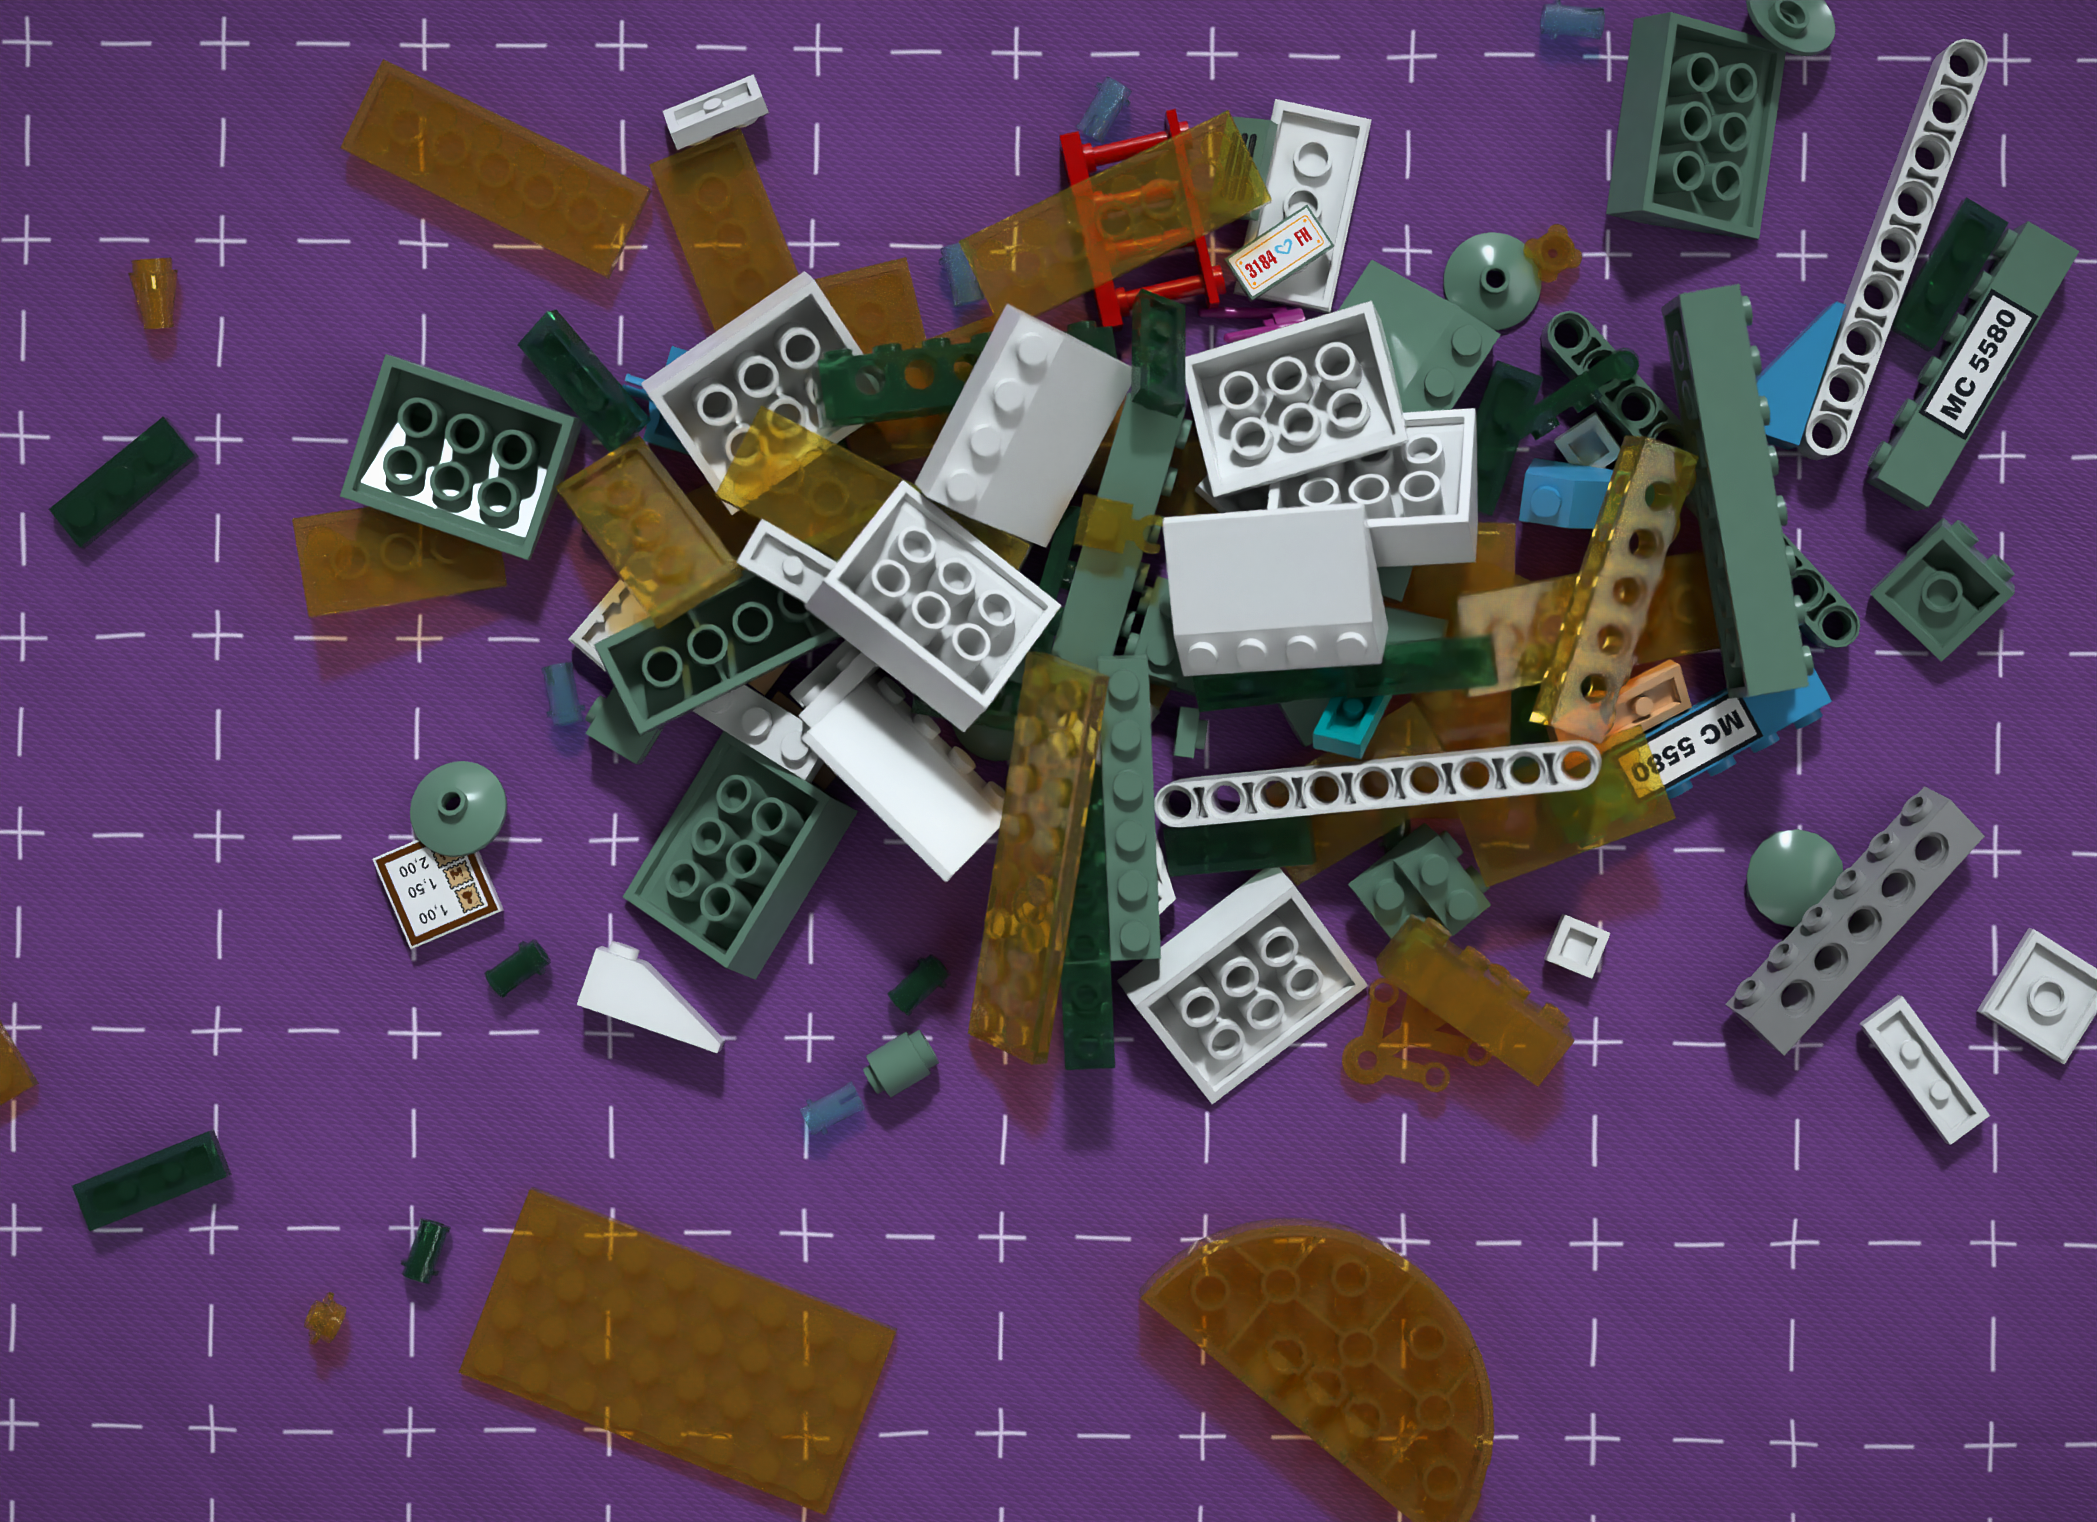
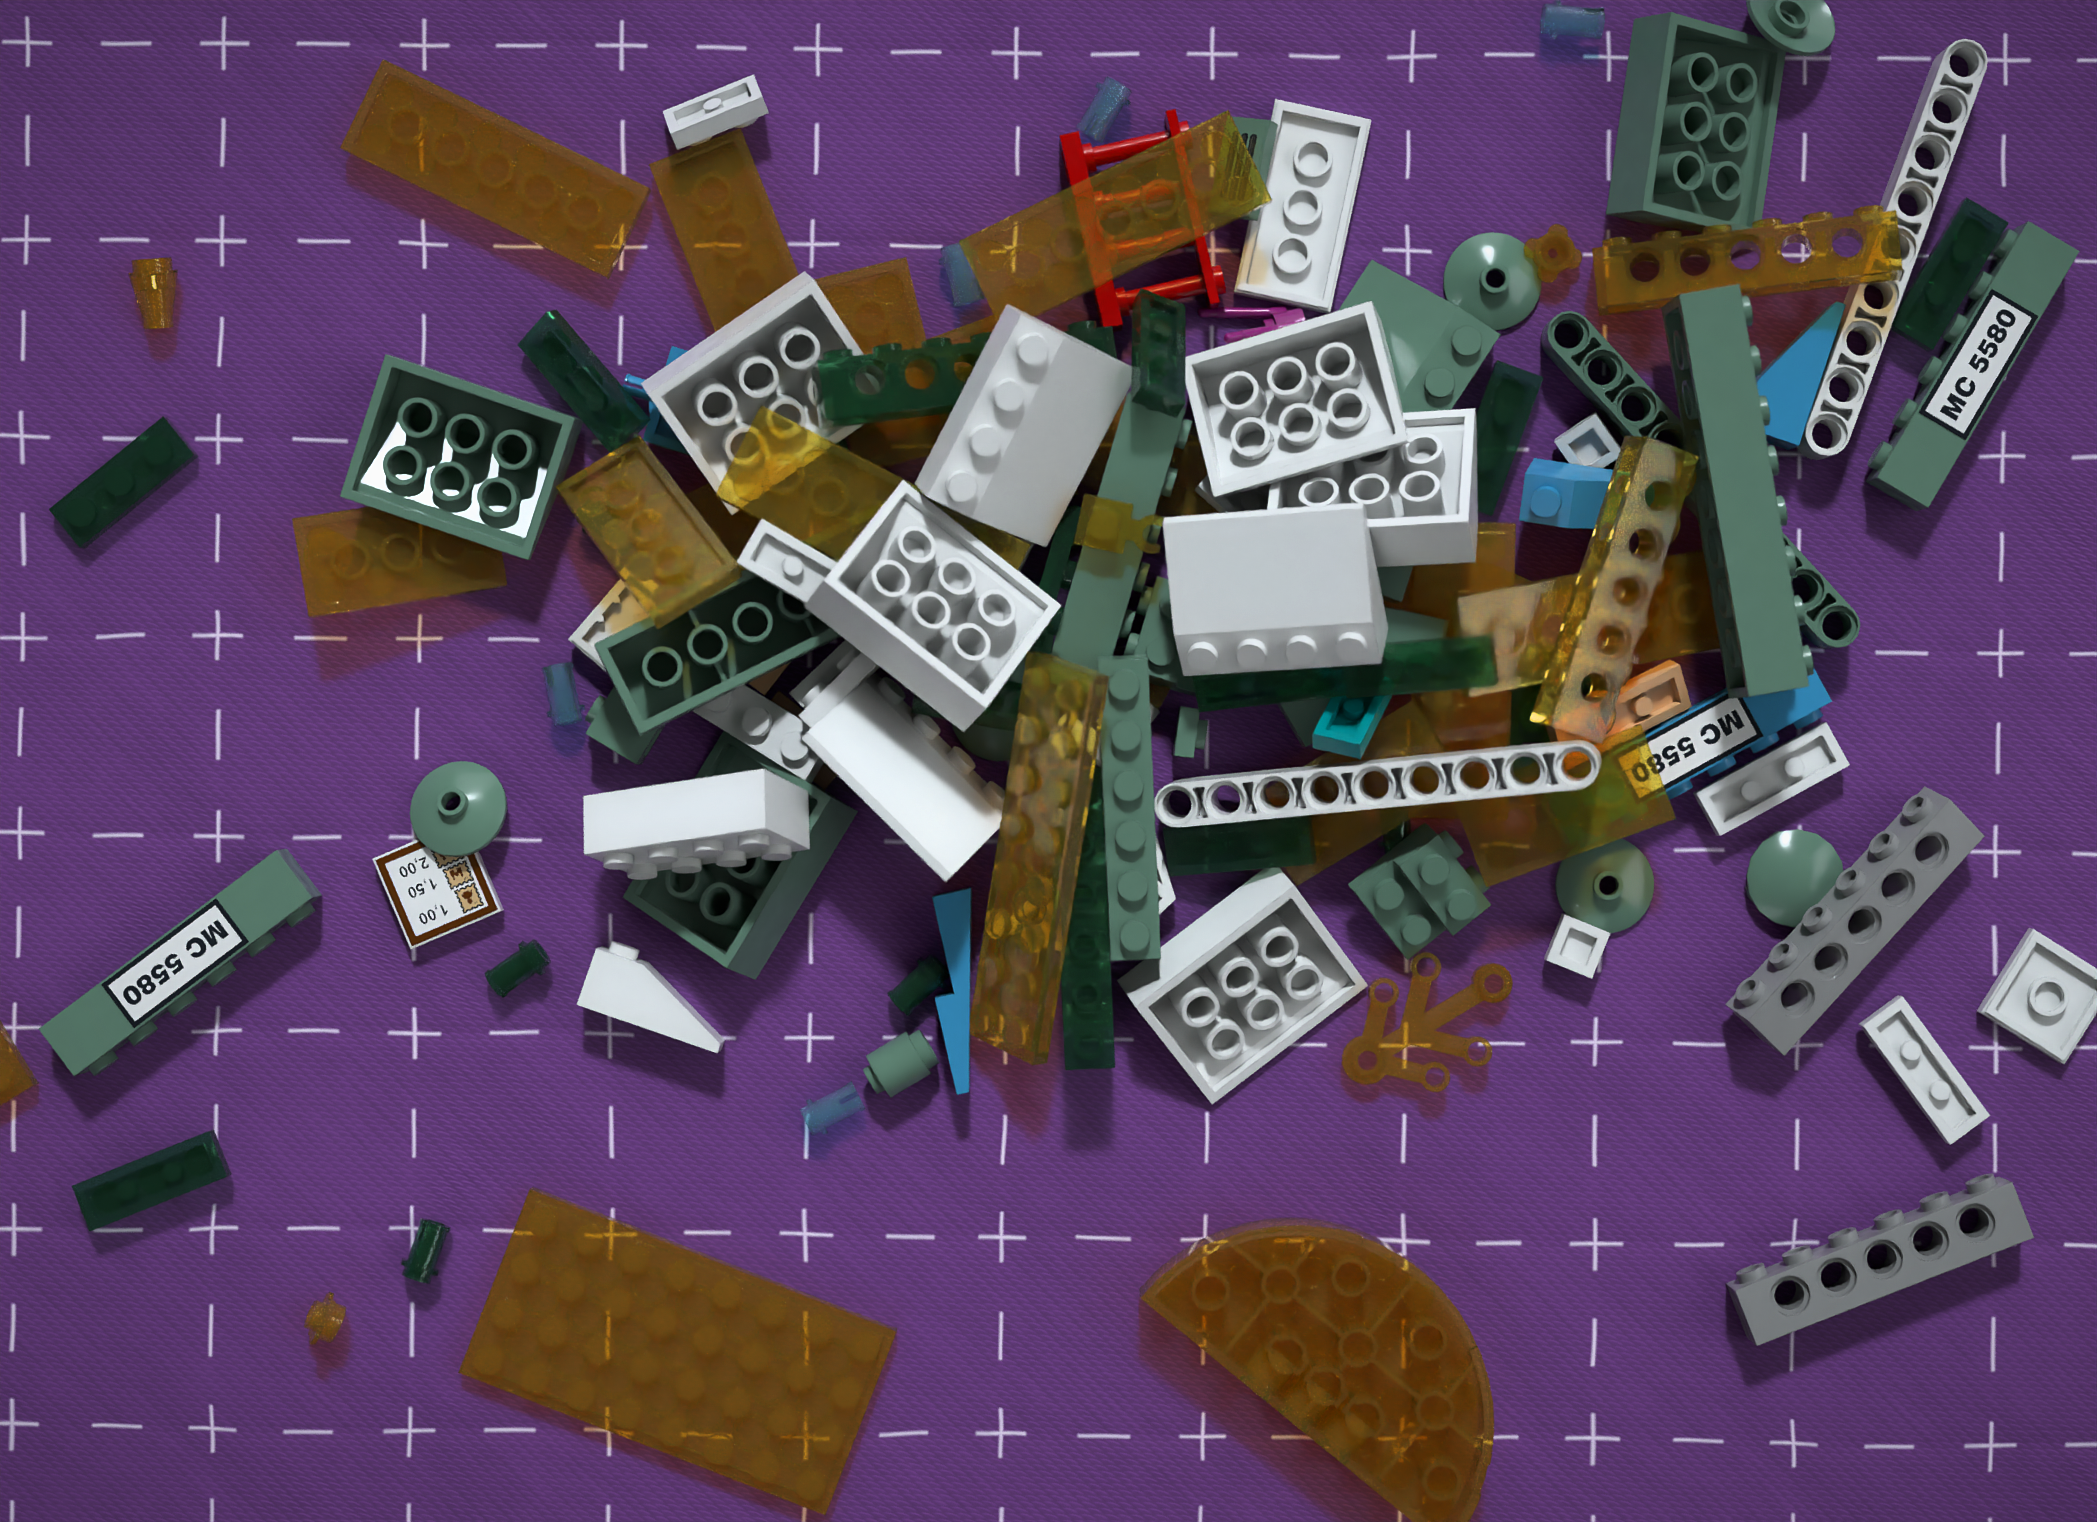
(180, 963): none -> sand green brick
(697, 823): none -> white brick
(954, 1007): none -> dark azure slope
(1278, 253): white tile -> none
(1475, 999): clear yellow brick -> none
(1579, 392): clear green plate -> none
(1580, 893): none -> sand green dish
(1771, 779): none -> white plate
(1773, 275): none -> clear yellow brick
(1945, 587): sand green plate -> none
(1998, 1227): none -> light grey brick

